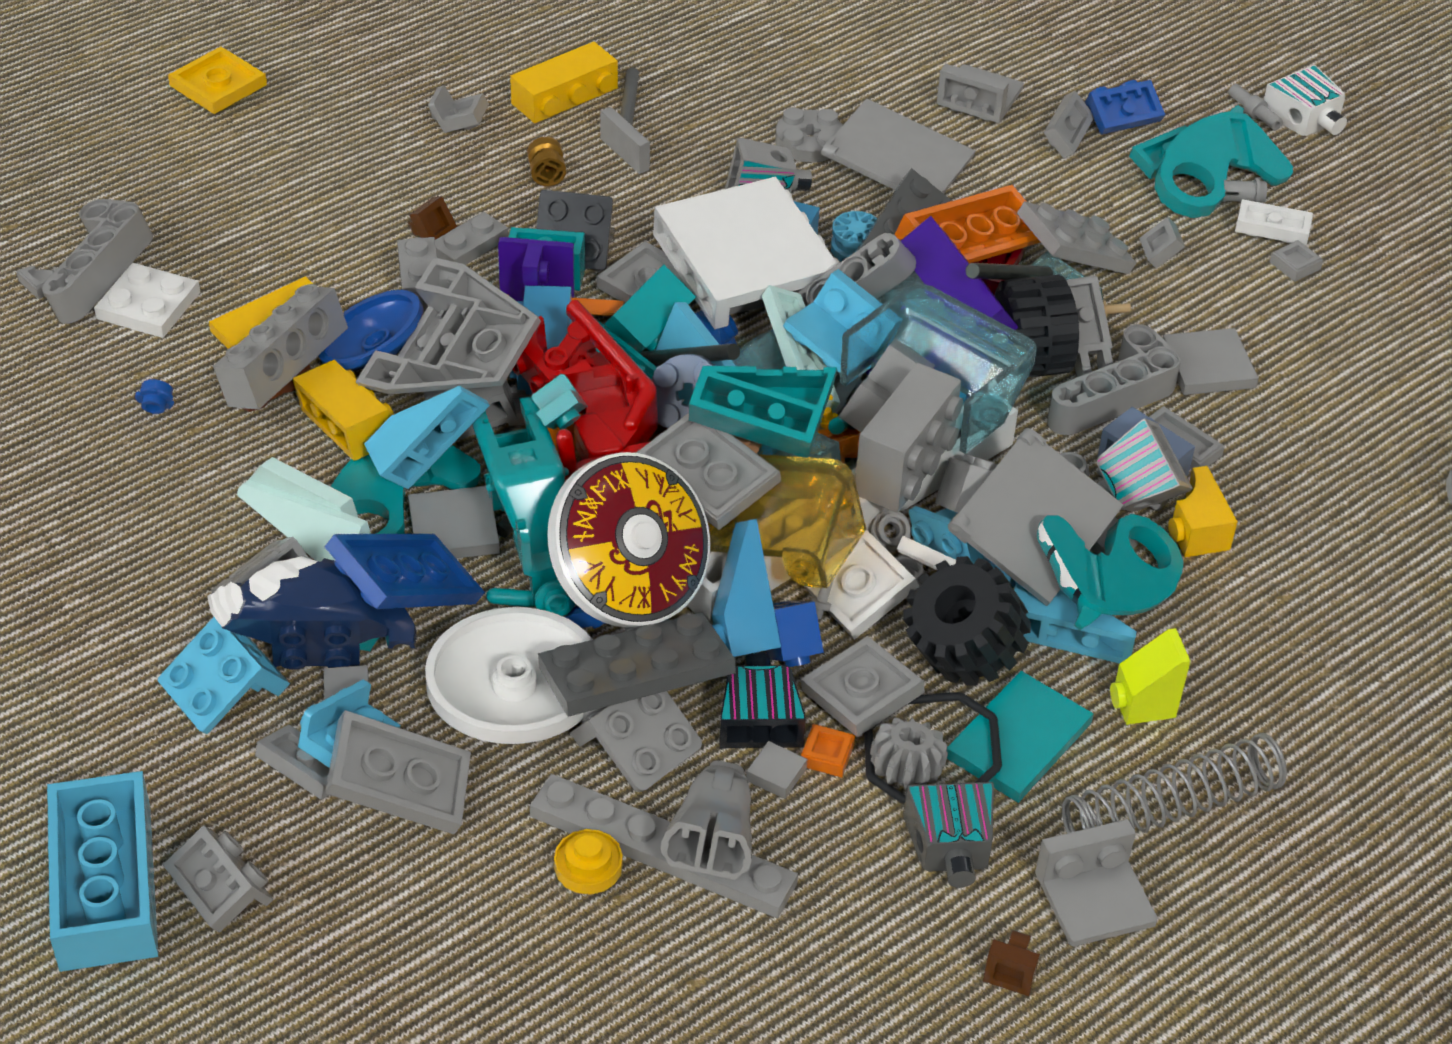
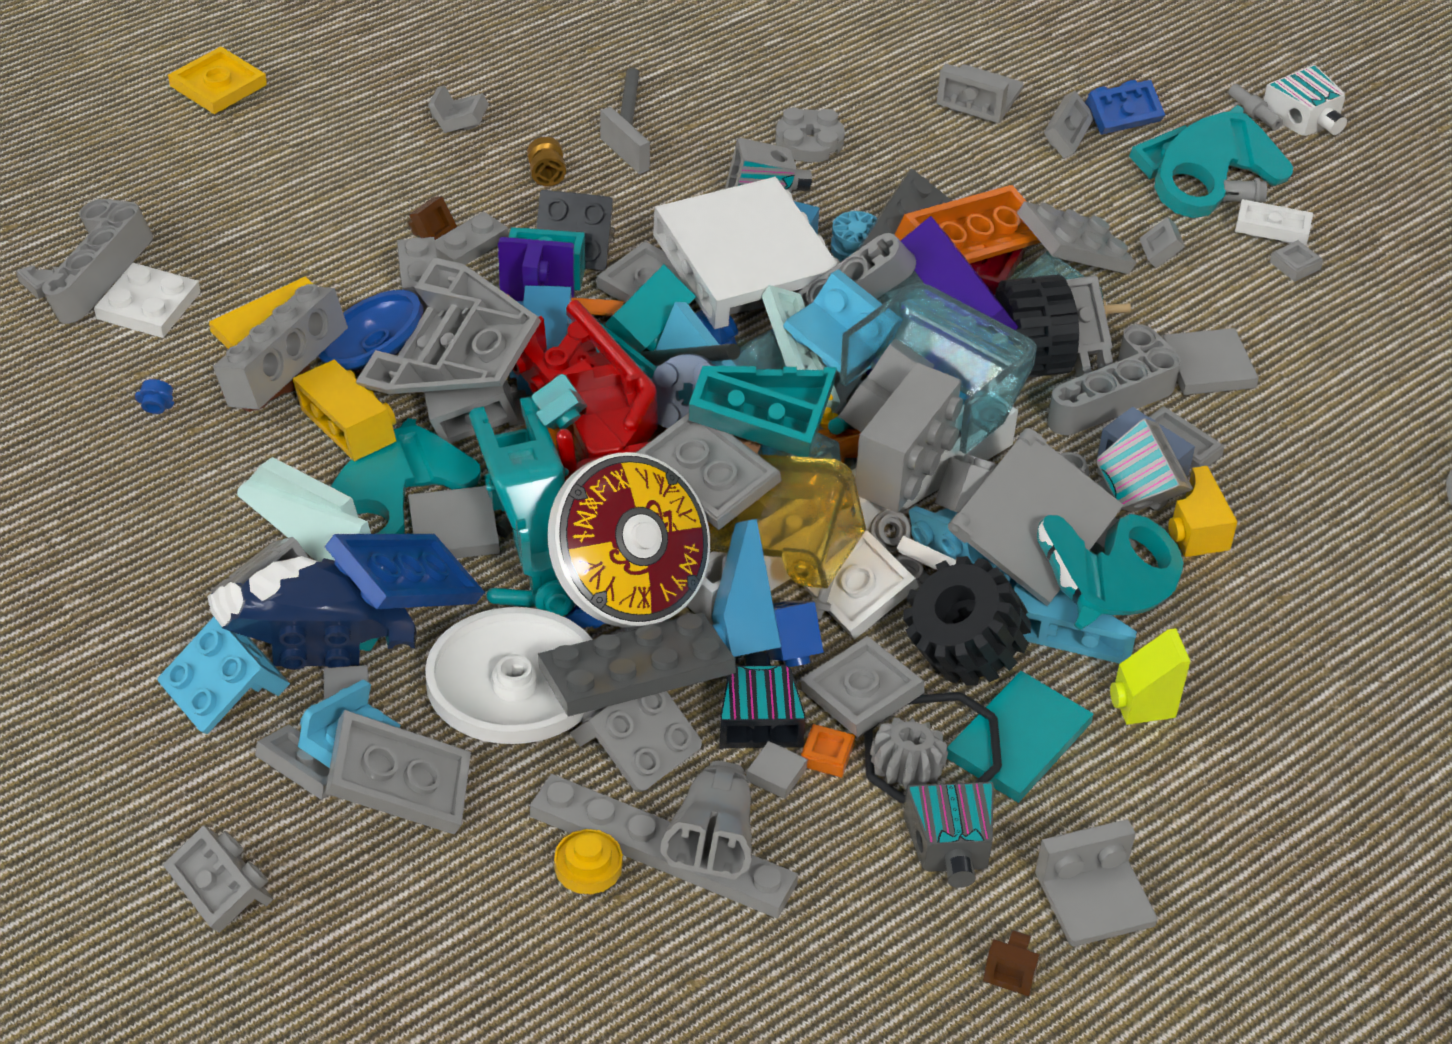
(101, 871): medium azure brick -> none
(421, 434): medium azure slope -> none
(564, 82): yellow brick -> none
(889, 145): light grey piece -> none
(1005, 271): pearl dark grey bar -> none
(1087, 813): light grey piece -> none

